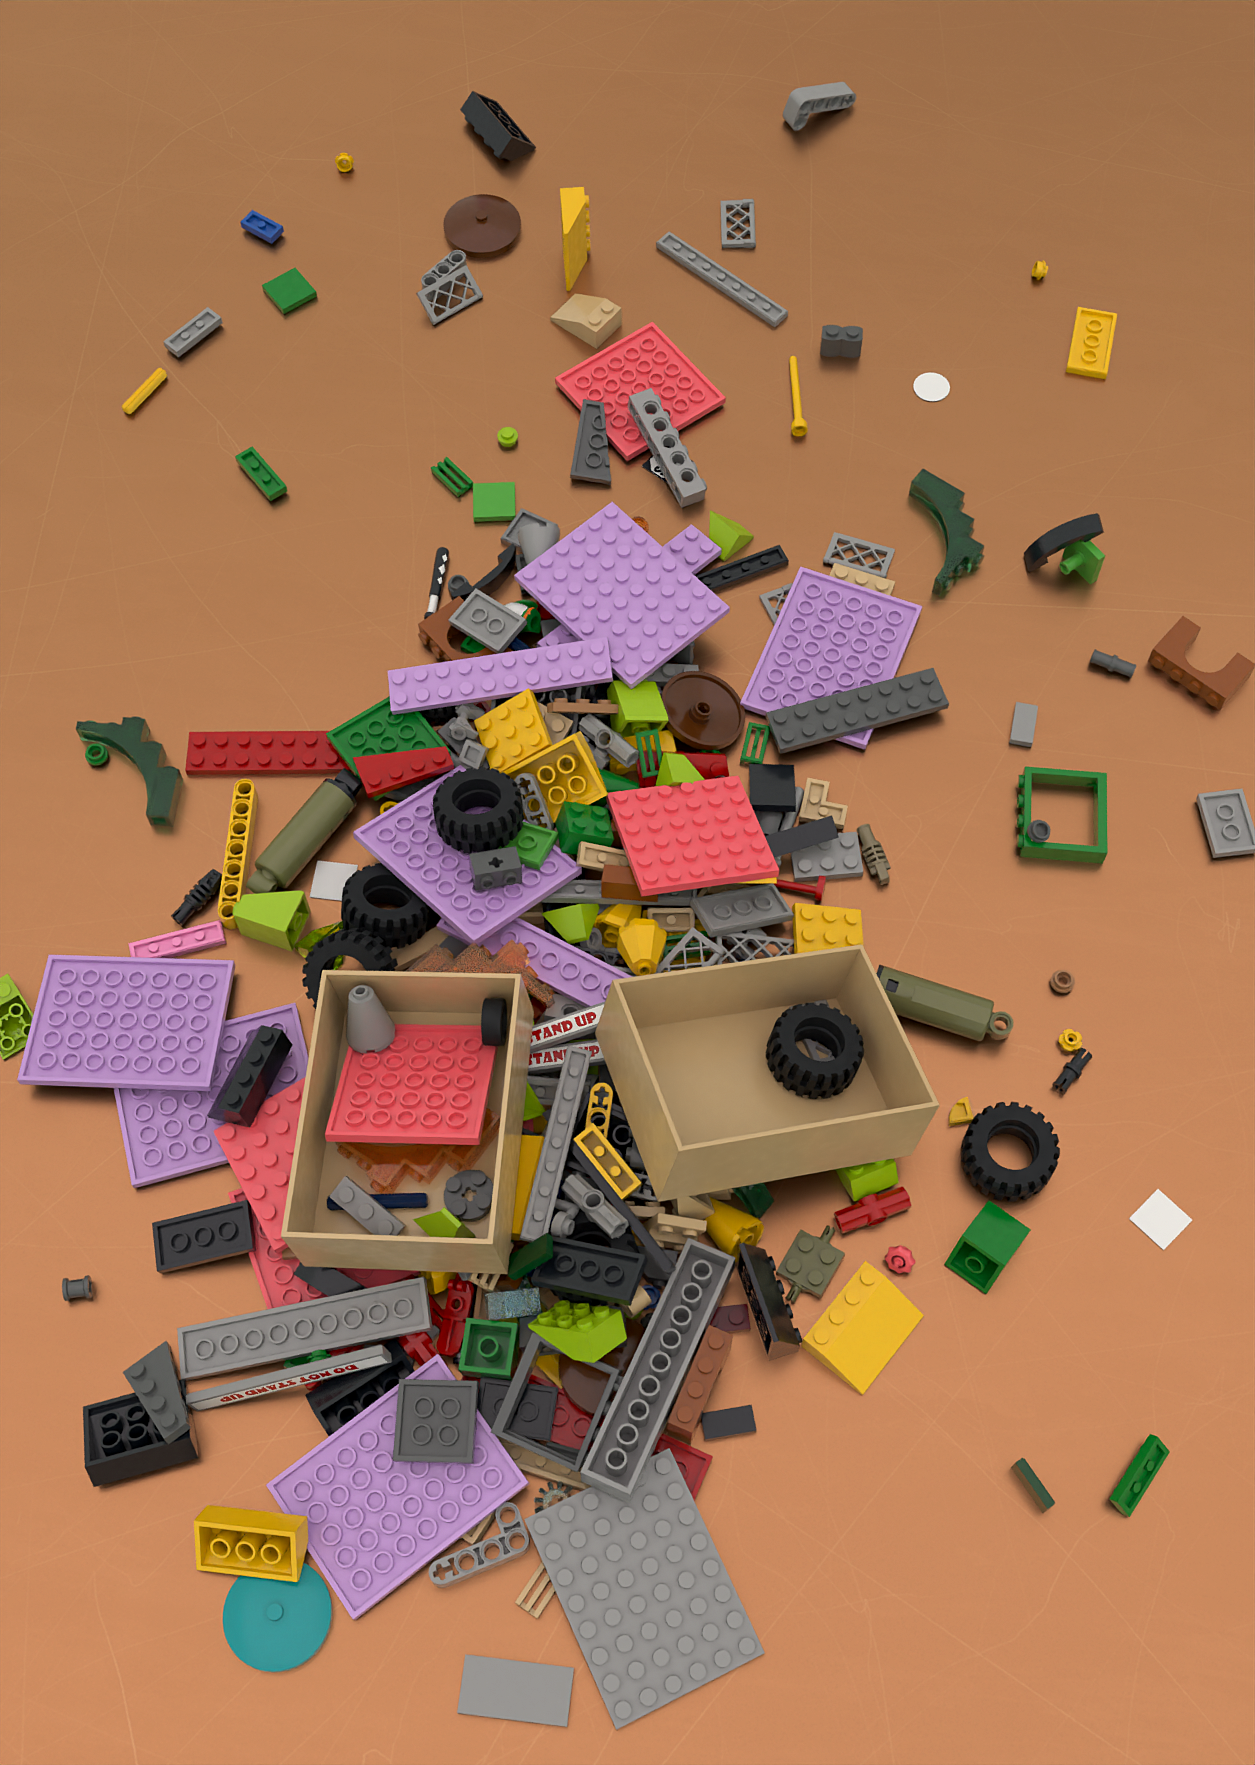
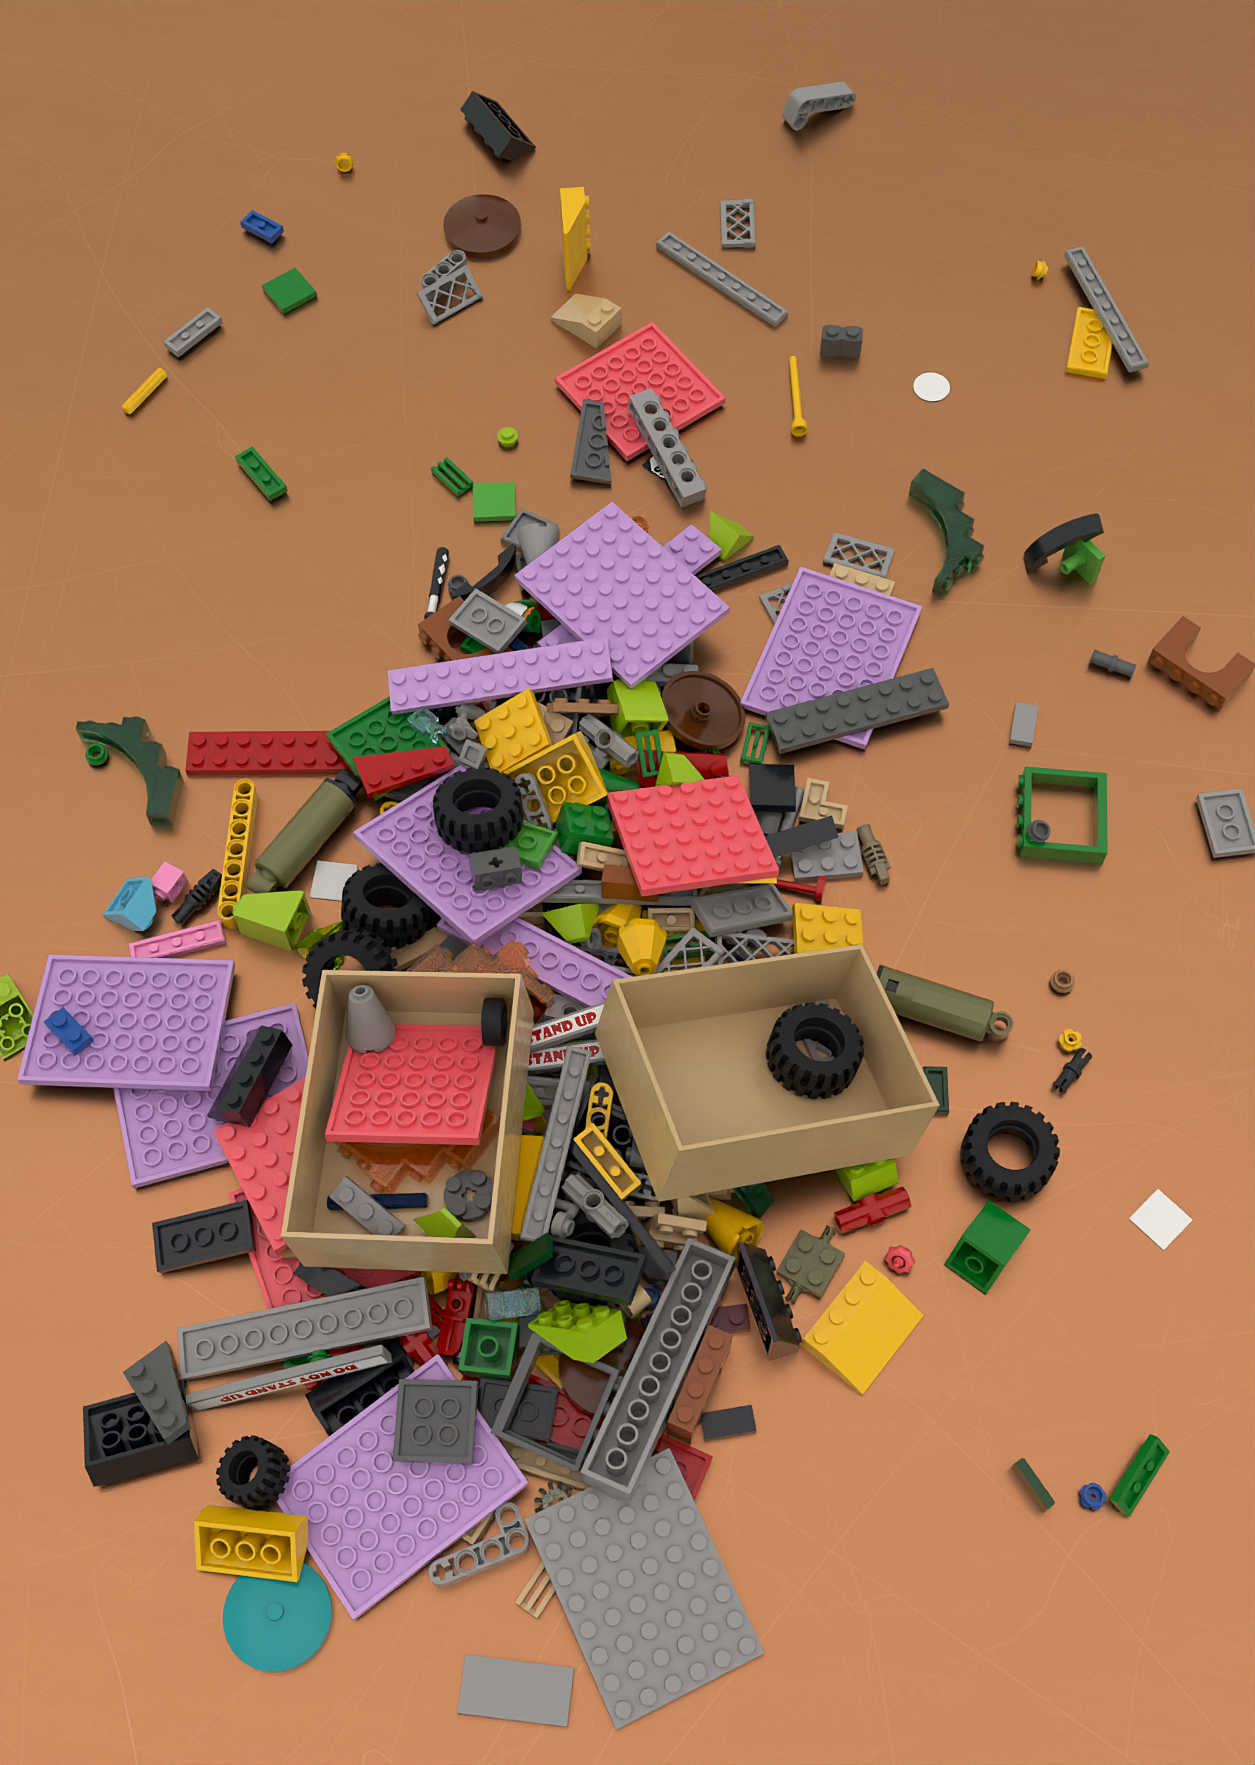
(68, 1031): none -> blue plate
(77, 1288): dark grey bush -> none
(133, 904): none -> medium azure slope
(168, 882): none -> bright pink brick
(268, 1479): none -> black tyre
(426, 722): none -> clear light blue plate
(938, 1081): none -> dark green tile
(960, 1113): yellow tile -> none
(1097, 1490): none -> blue plate
(1106, 309): none -> light grey tile

